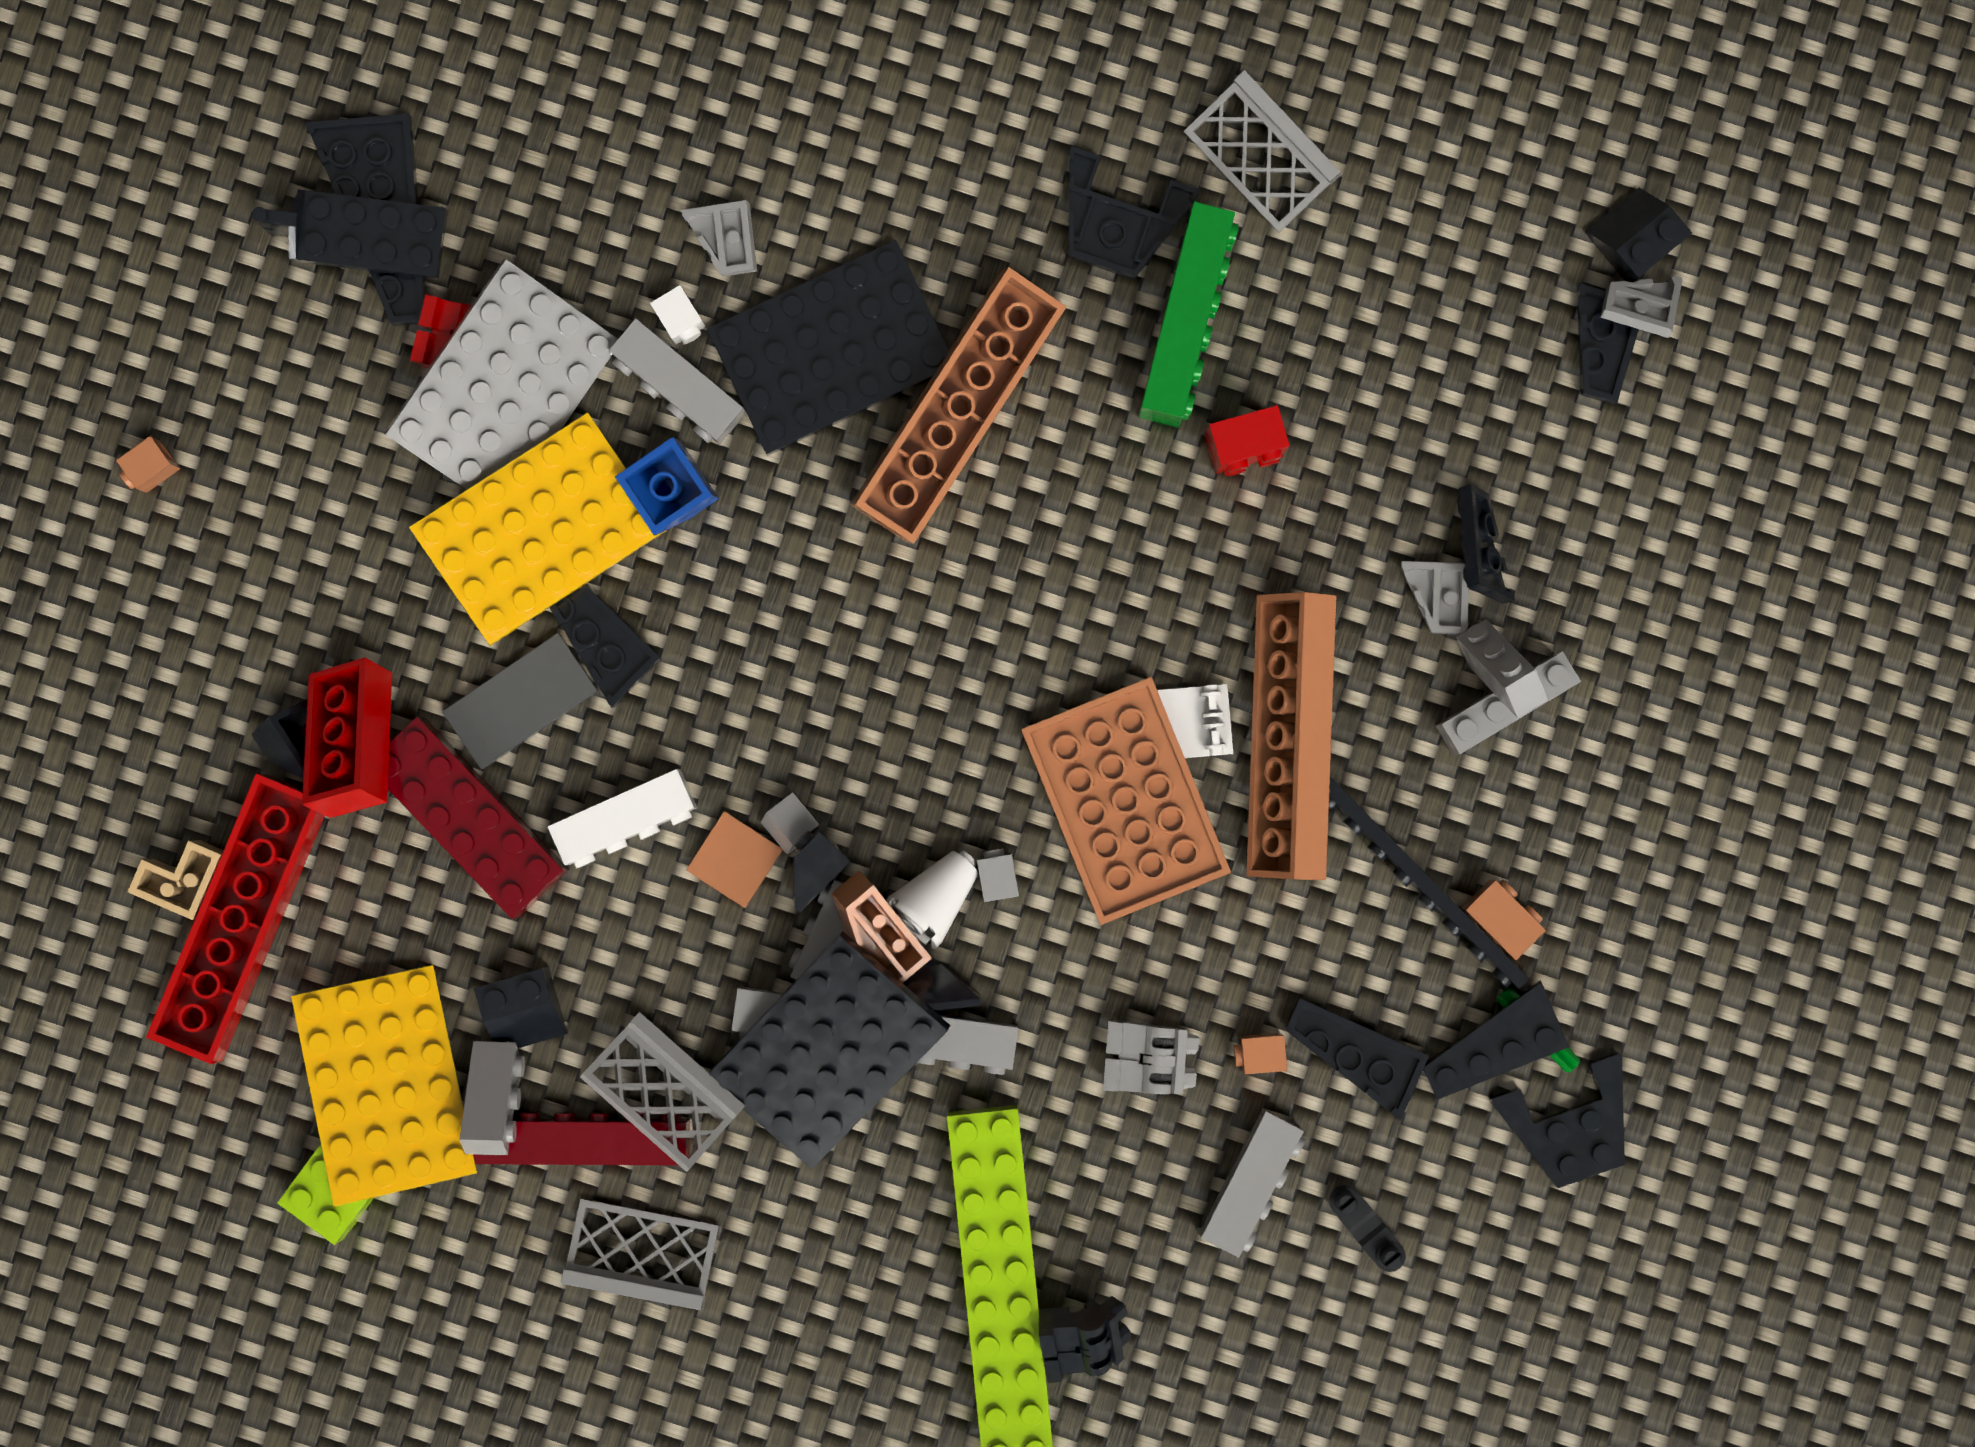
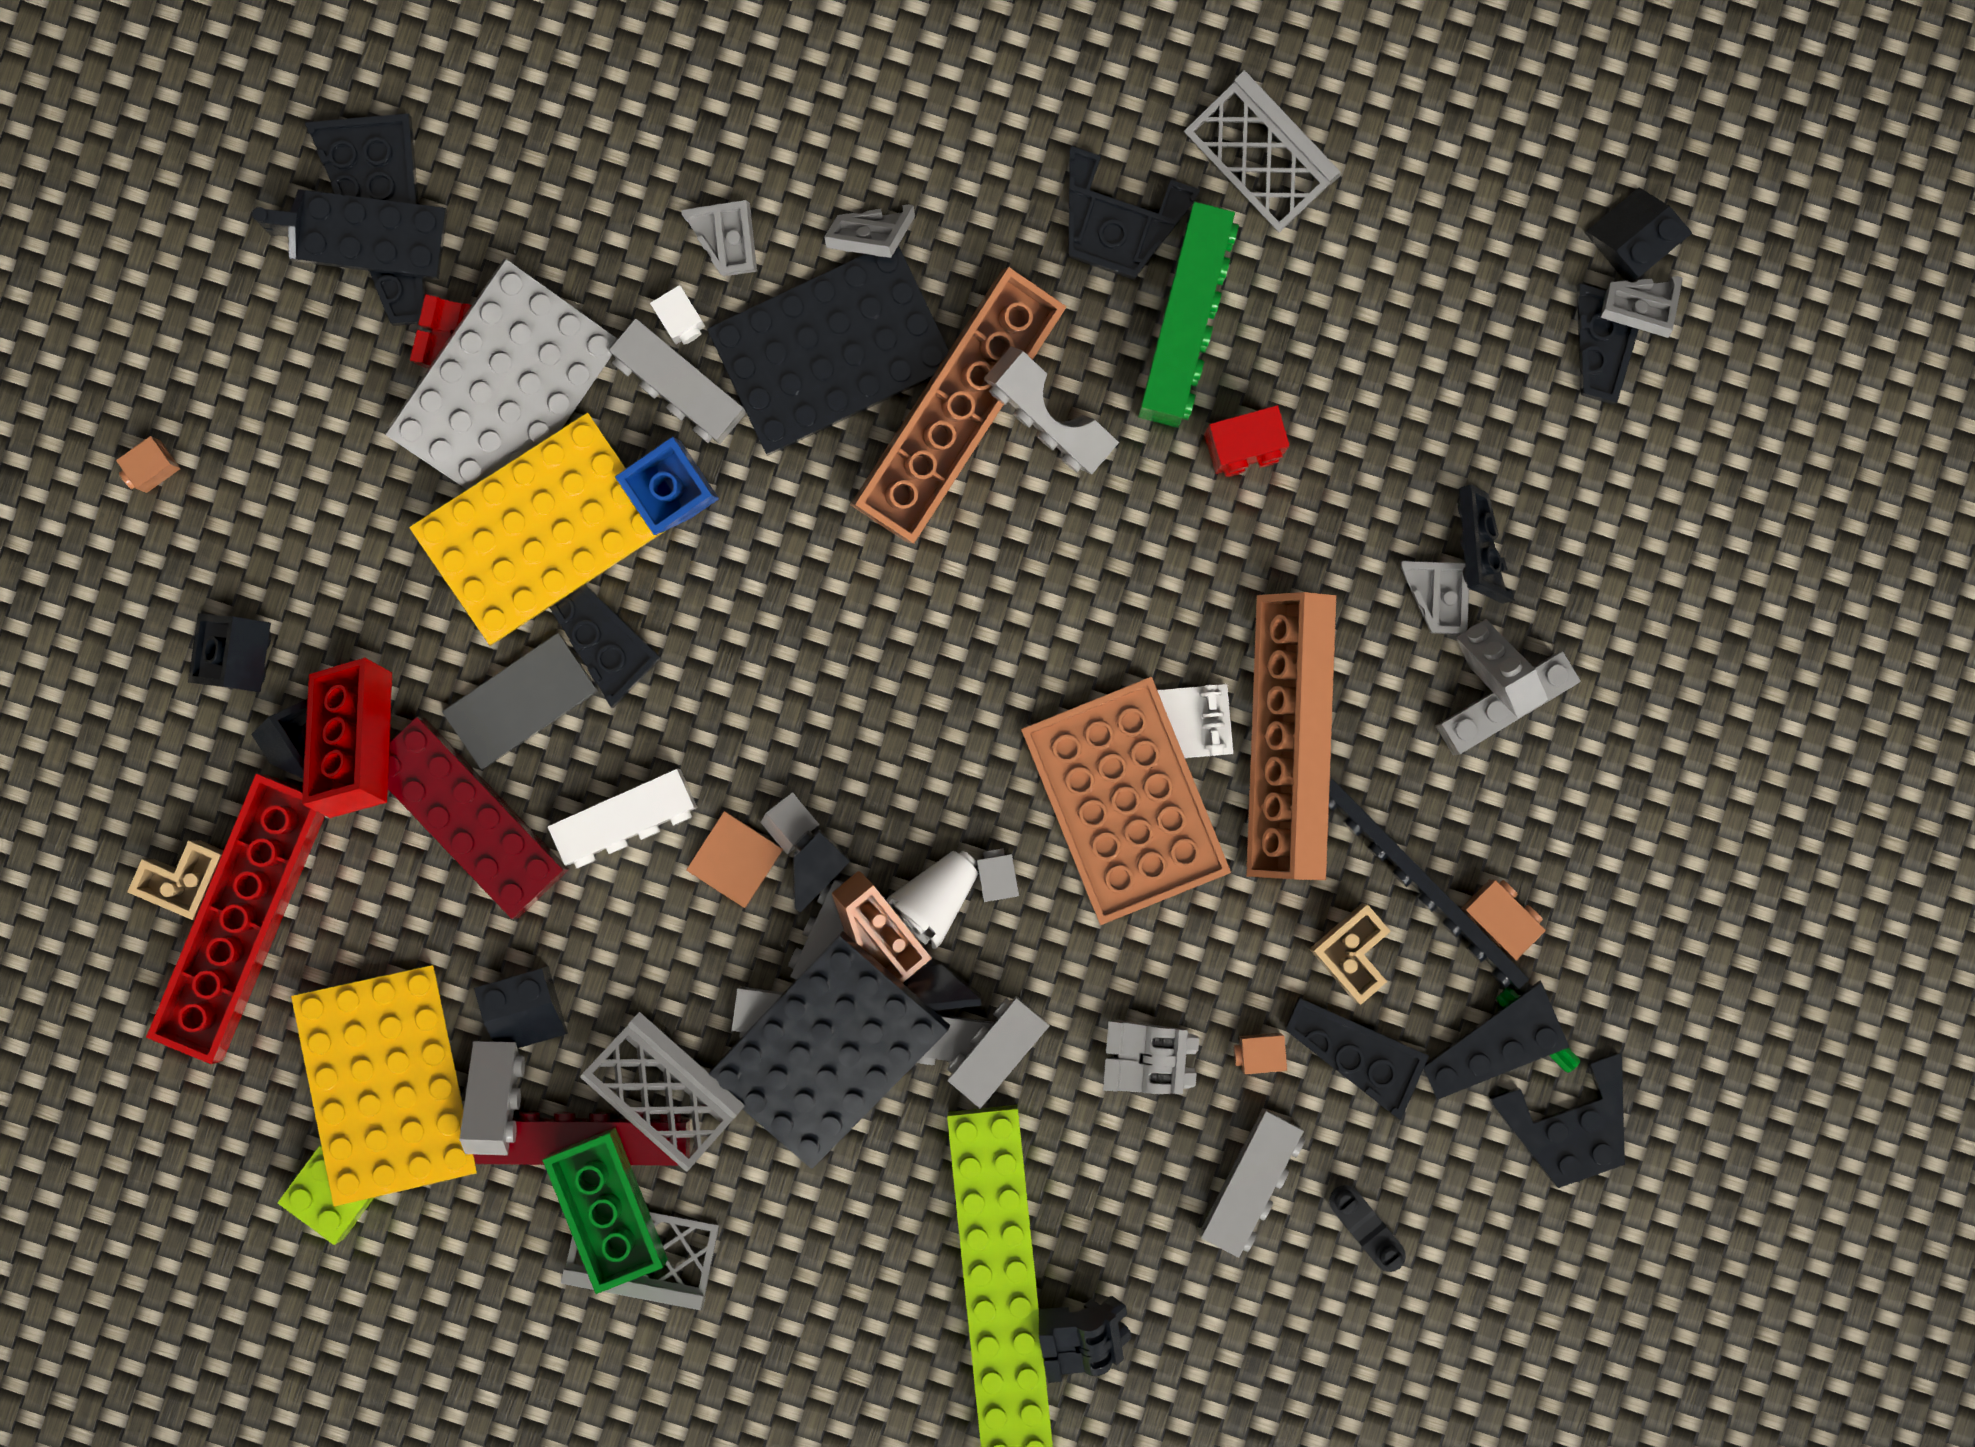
(229, 652): none -> black slope
(605, 1210): none -> green brick
(869, 231): none -> light grey wing
(996, 1050): none -> light grey brick
(1021, 384): none -> light grey arch
(1344, 949): none -> tan brick

